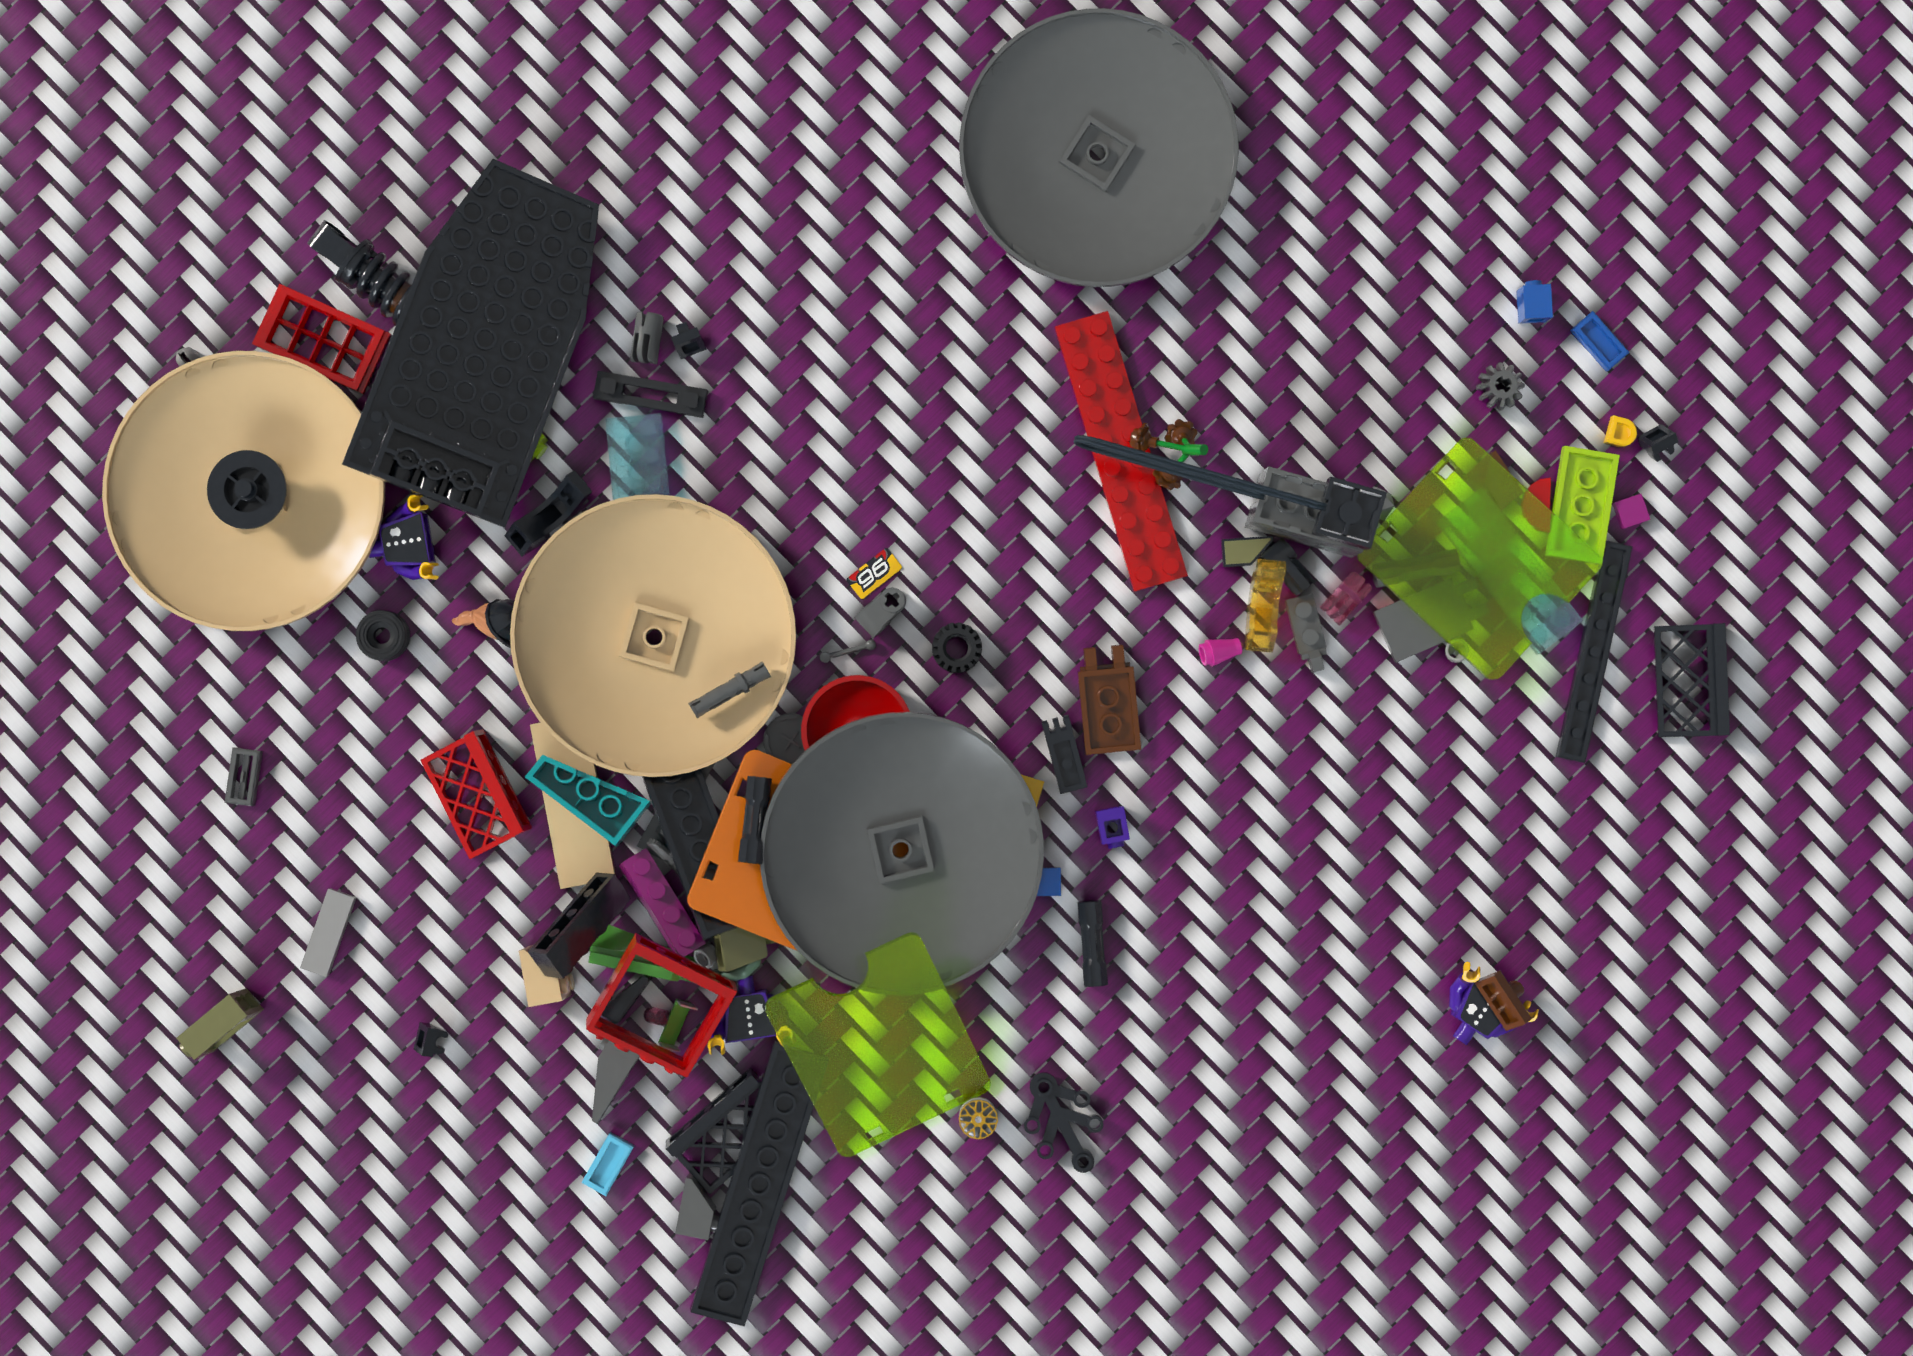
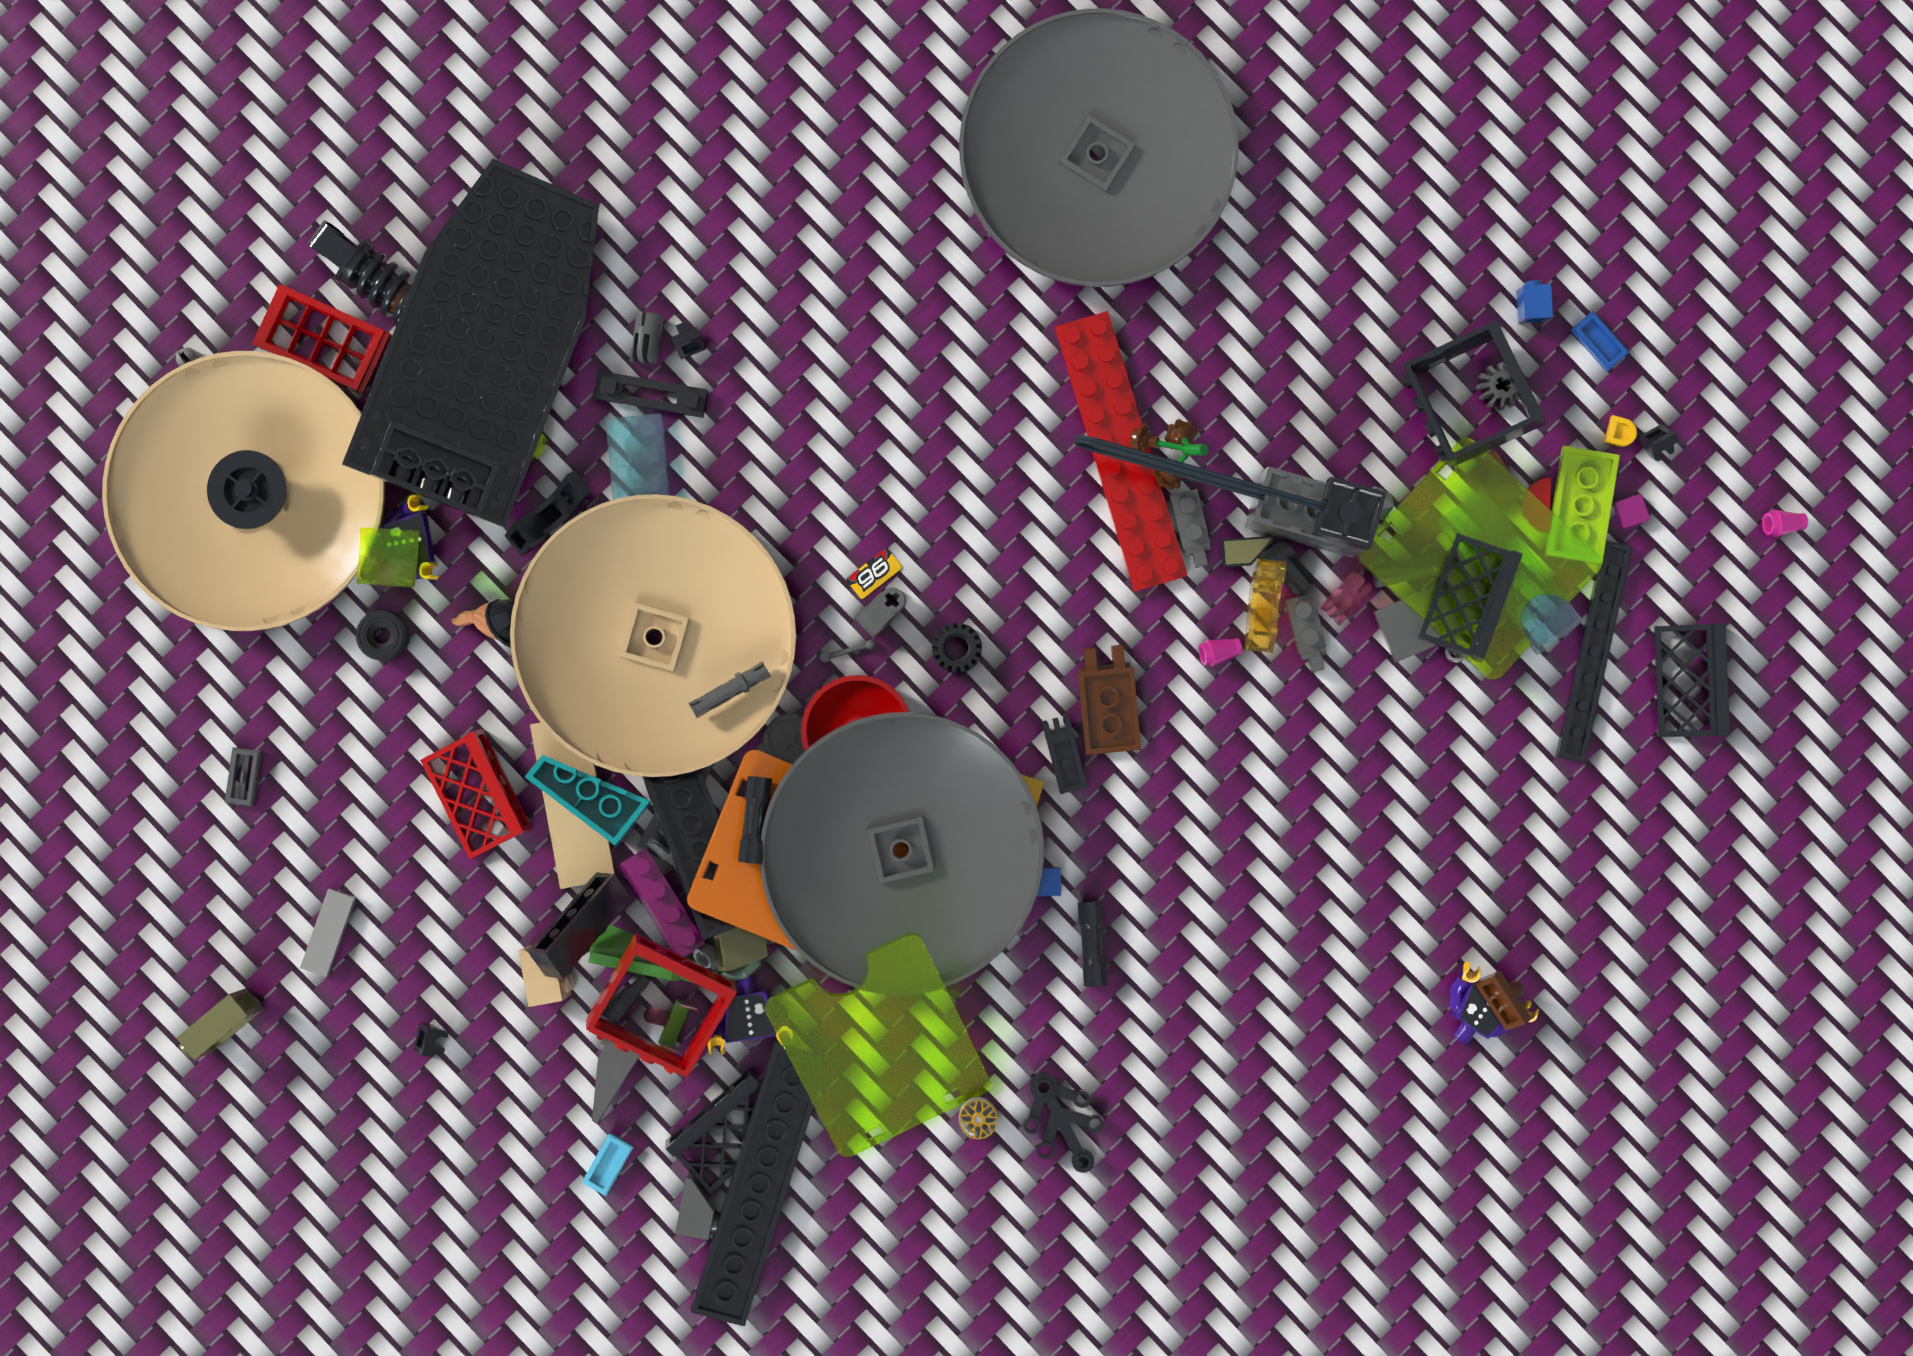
(387, 557): none -> clear neon green slope
(1115, 815): dark purple brick -> none
(1191, 525): none -> dark grey hinge
(1452, 349): none -> black window
(1494, 603): none -> black fence
(1782, 522): none -> dark pink cone

